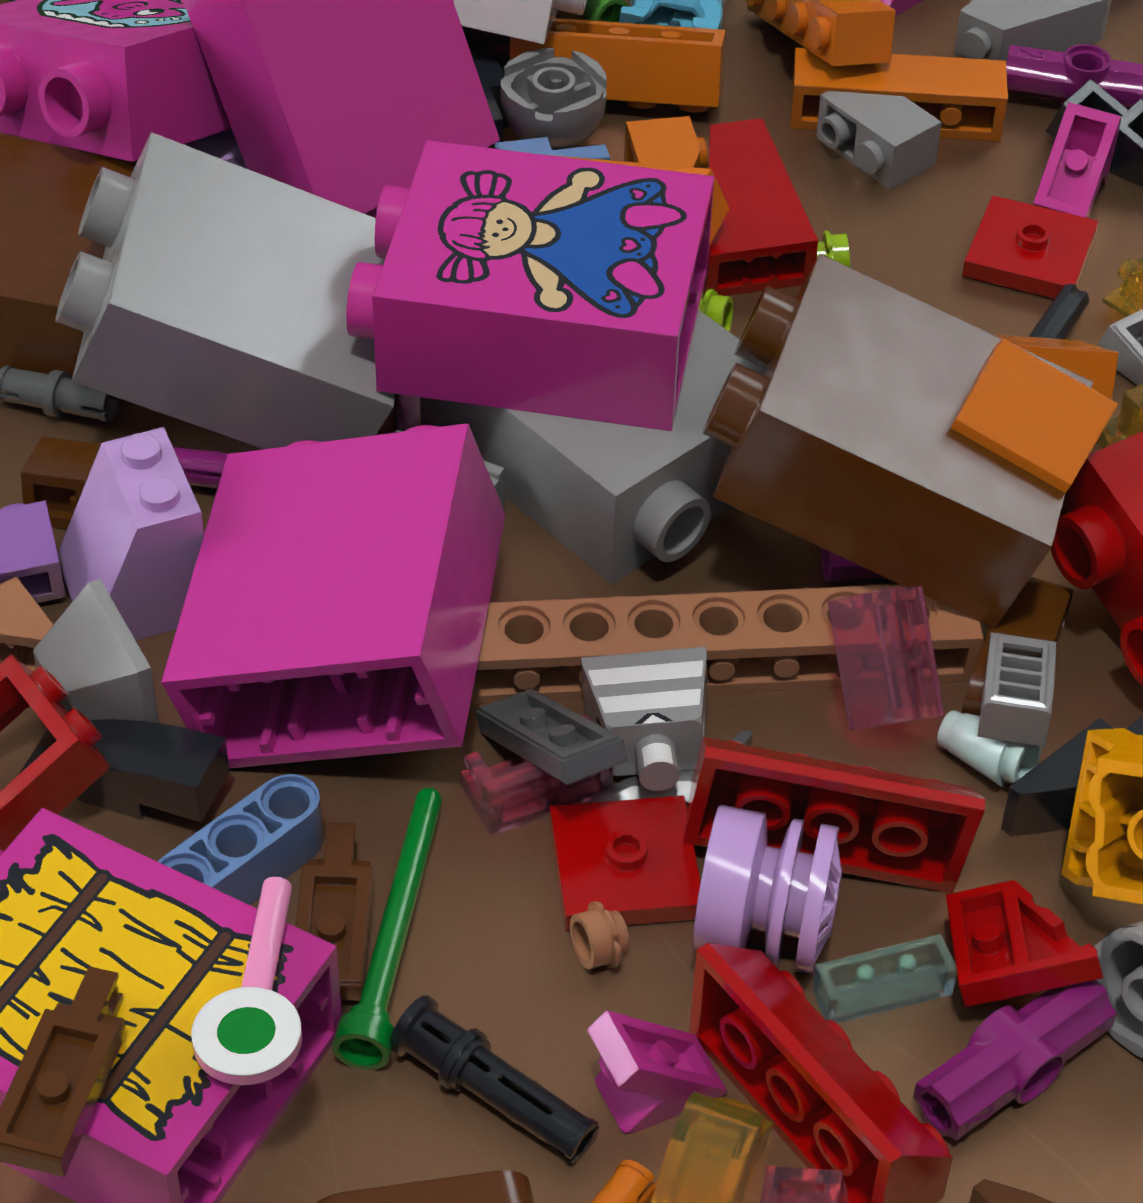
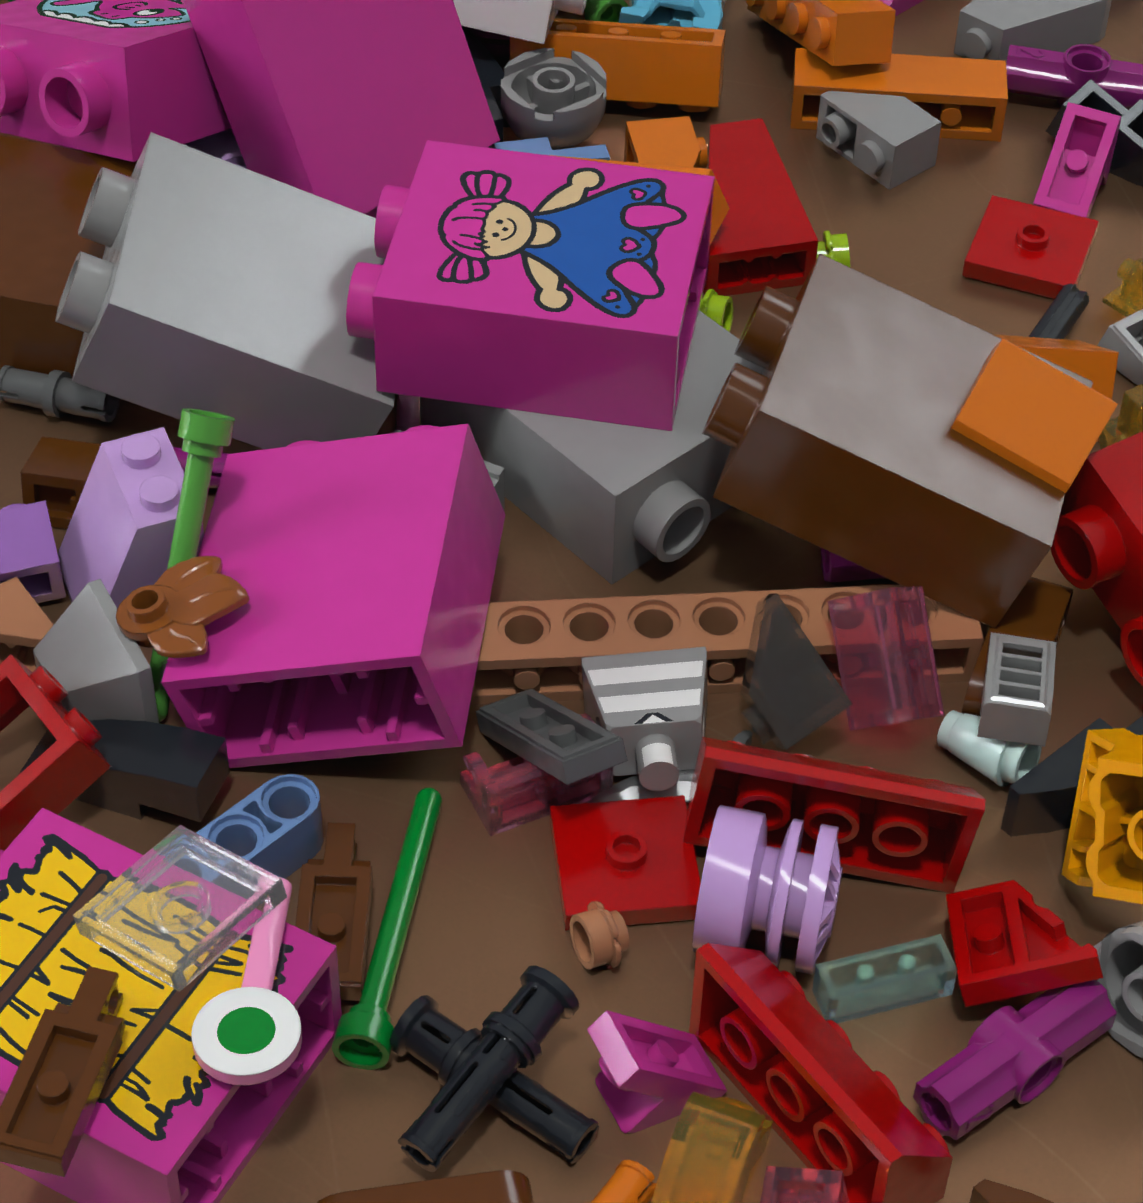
(179, 606): none -> dark orange plate
(180, 907): none -> clear tile
(203, 439): none -> bright green piece
(508, 1042): none -> black pin
(786, 679): none -> clear smoke slope

